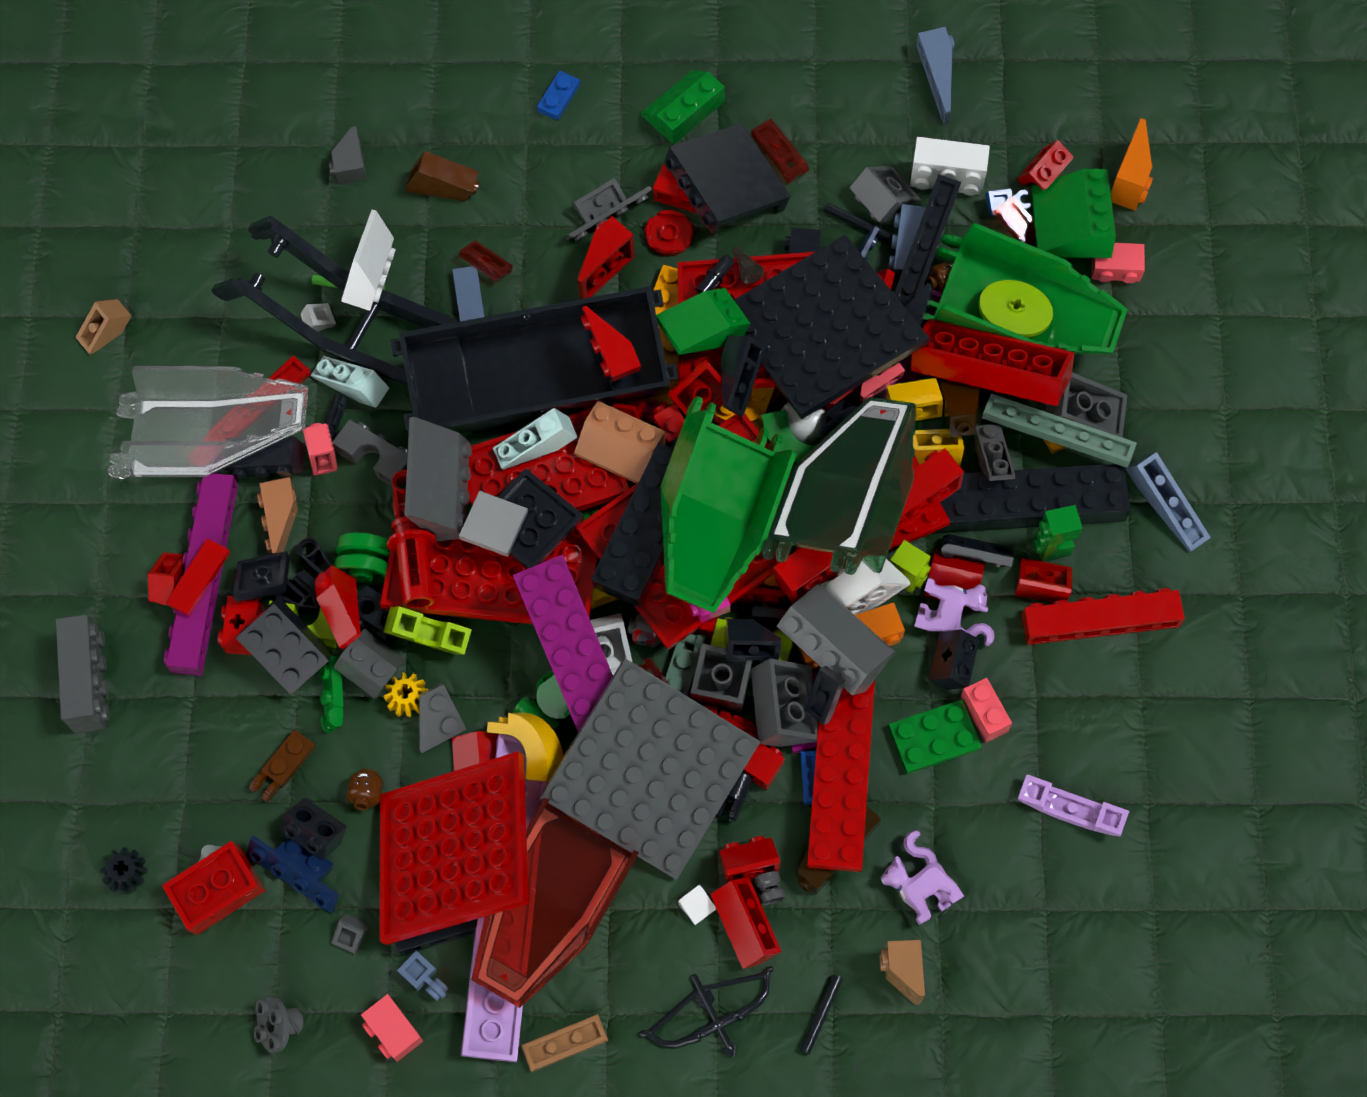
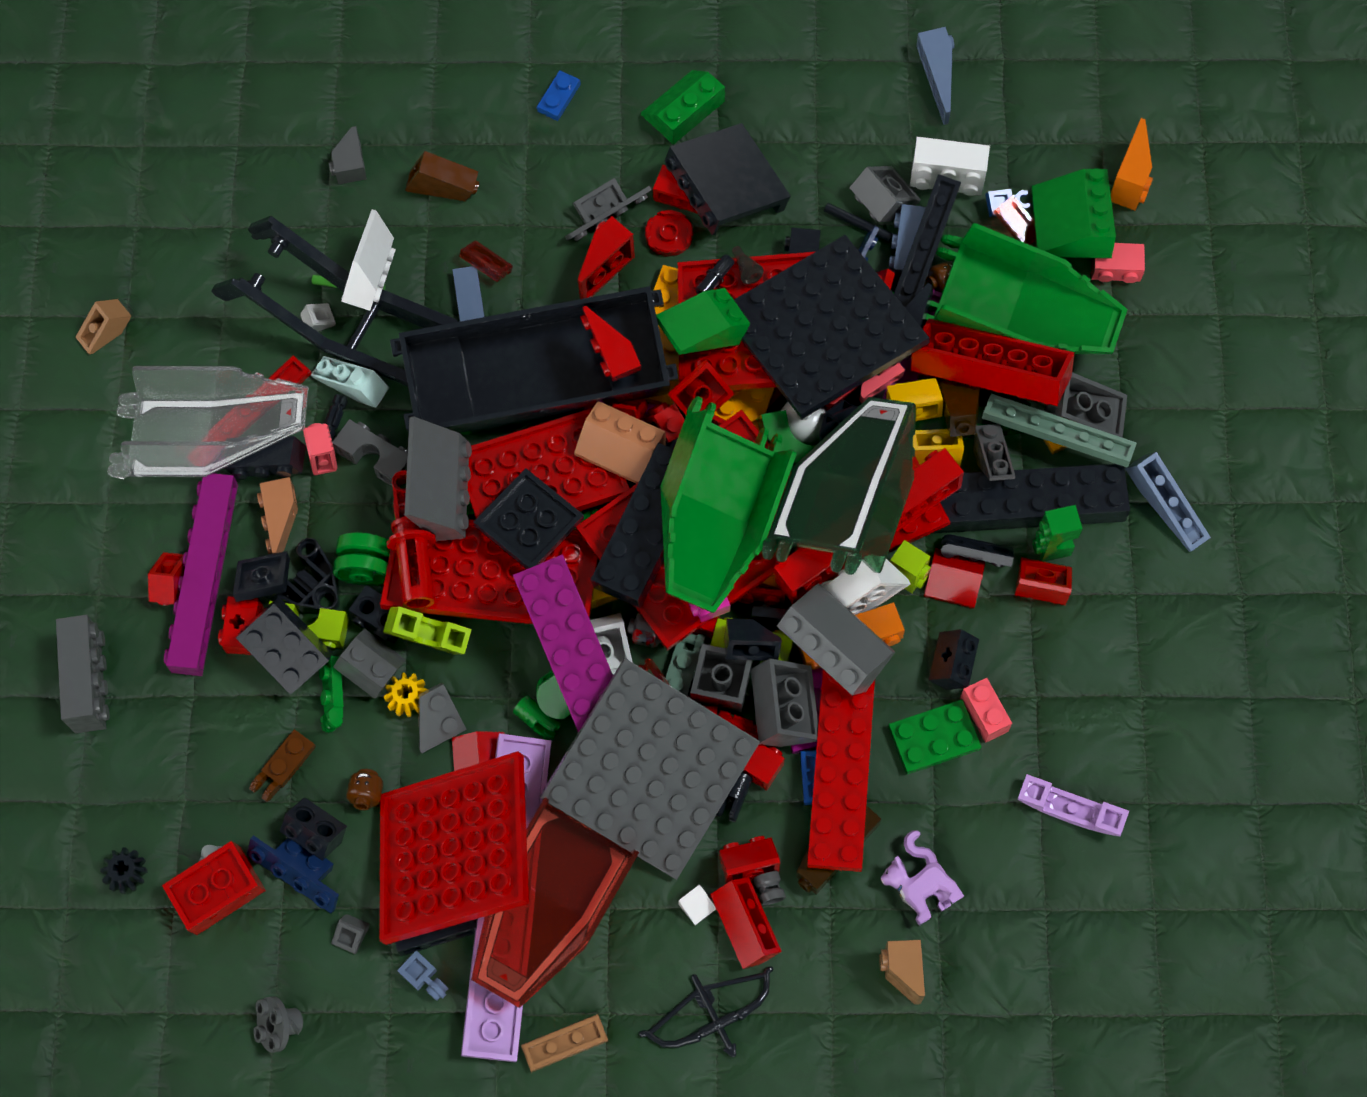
(198, 577): red tile -> none
(339, 603): red slope -> none
(391, 1028): coral brick -> none
(493, 523): light grey tile -> none
(537, 439): light aqua slope -> none
(538, 740): yellow arch -> none
(739, 370): black slope -> none
(779, 150): clear red plate -> none
(821, 1014): black bar -> none
(824, 695): black plate -> none
(950, 609): lavender animal -> none
(1033, 307): lime piece -> none
(1046, 165): red bracket -> none
(1102, 616): red brick -> none

